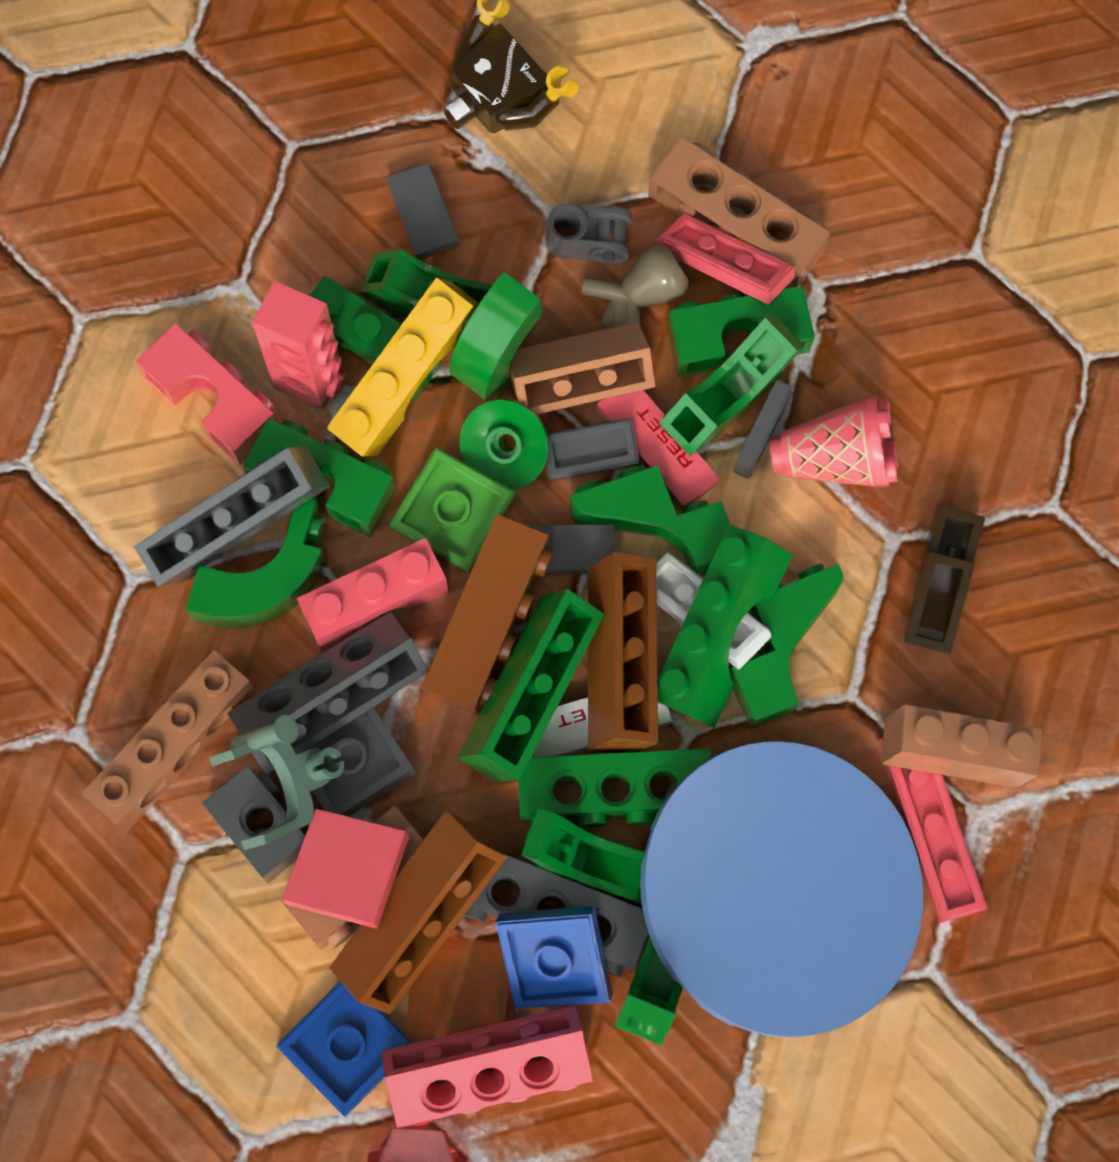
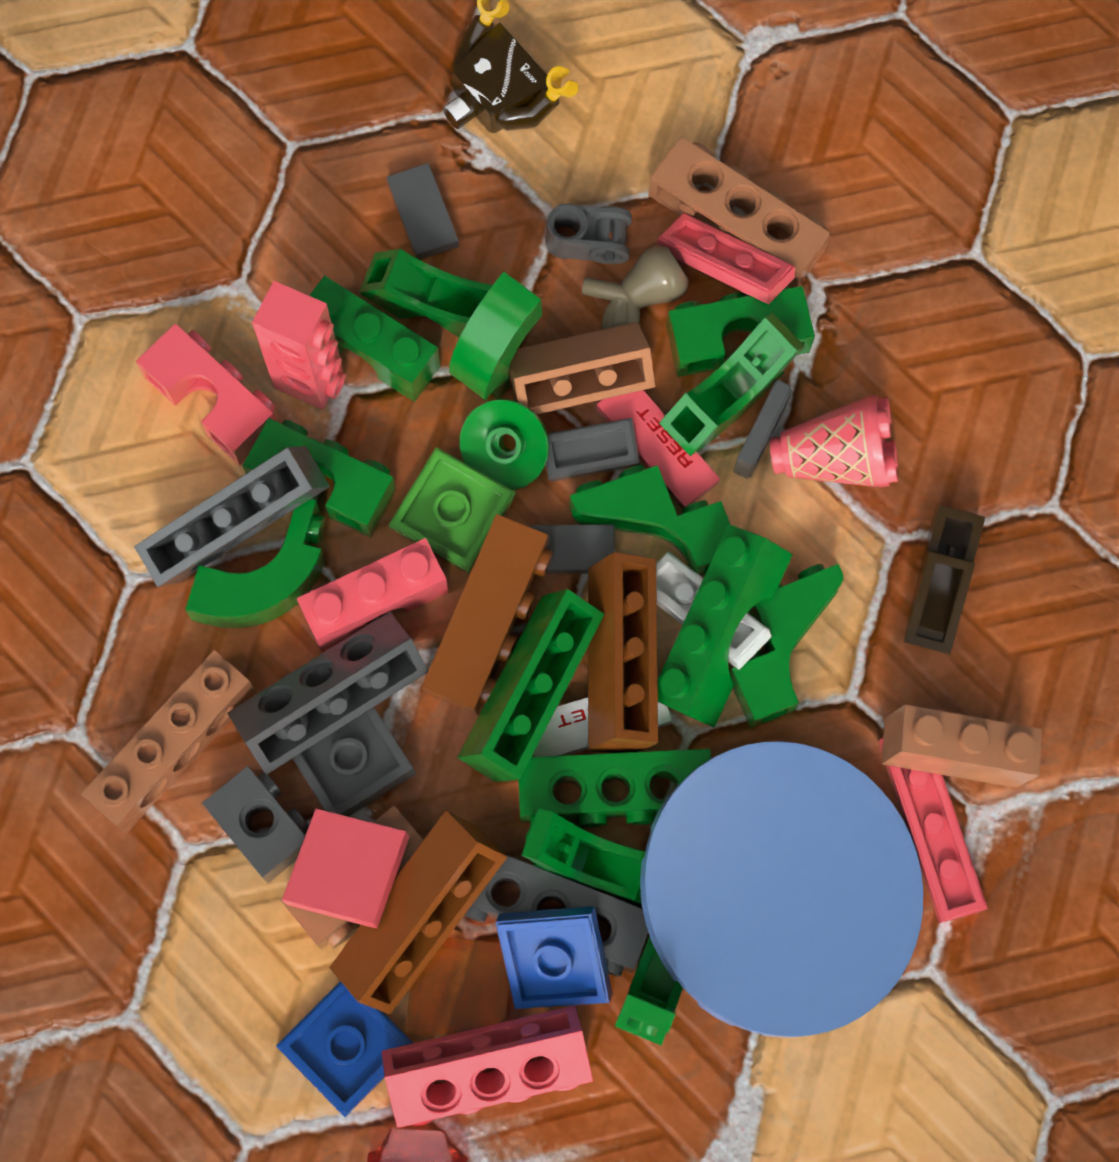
(297, 772): sand green piece -> none
(385, 391): yellow arch -> none

